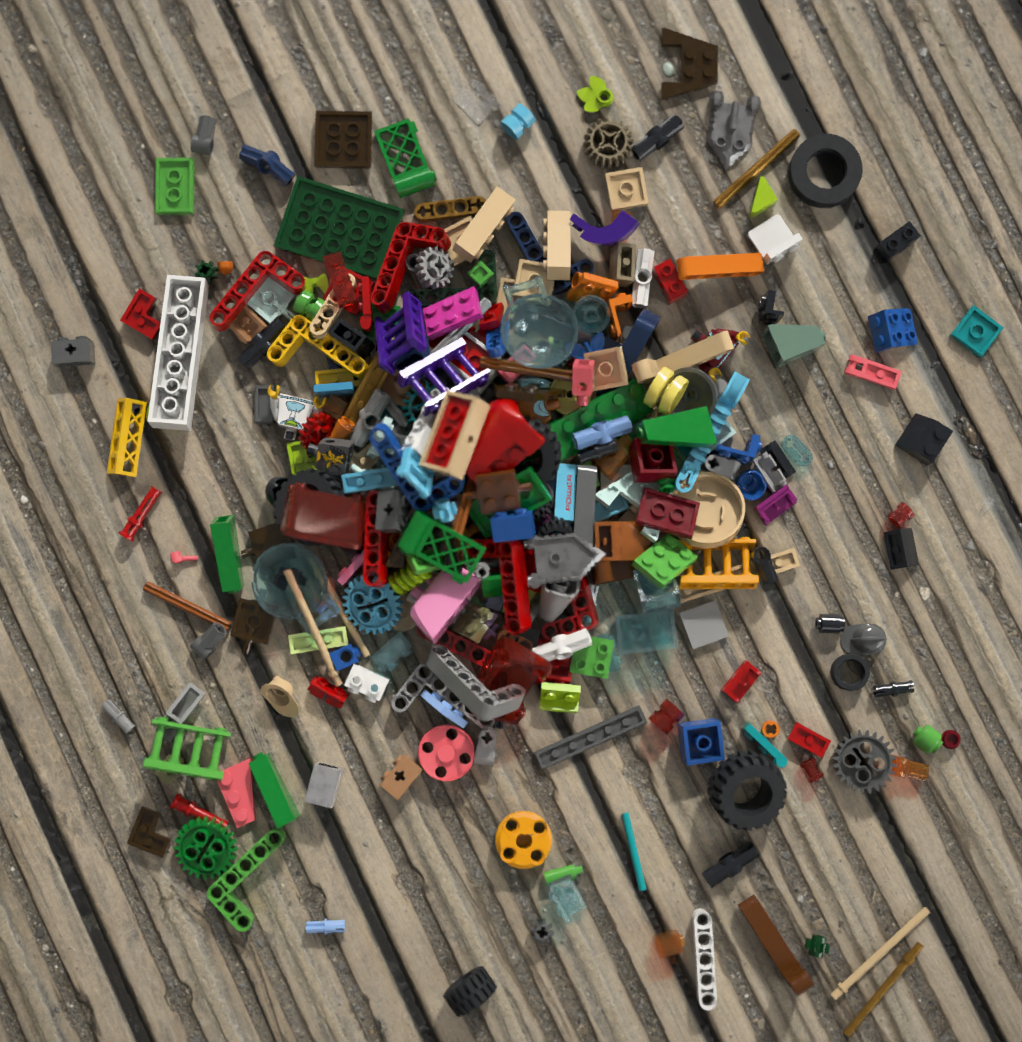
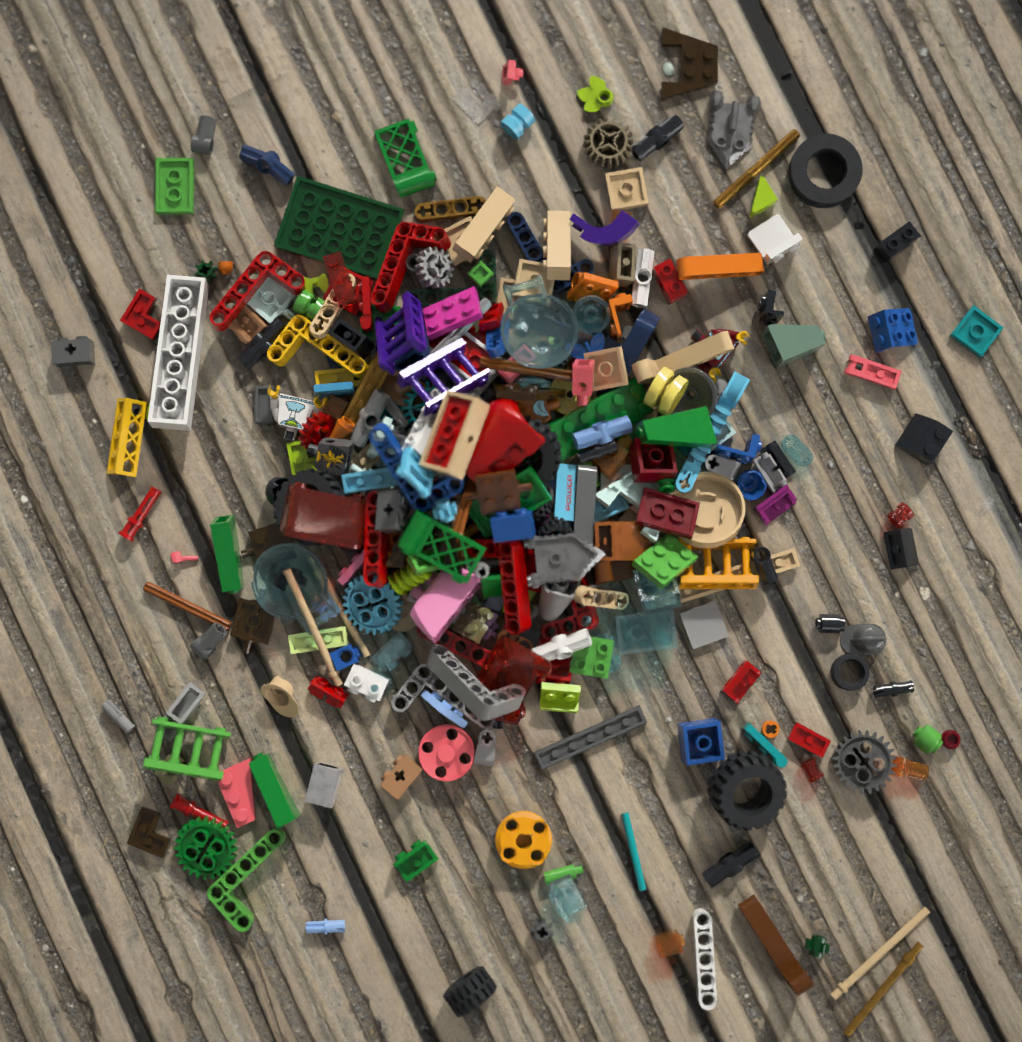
(343, 139): dark brown plate -> none
(415, 860): none -> green bracket
(510, 72): none -> coral tile
(601, 598): none -> tan beam
(666, 716): clear red wheel -> none

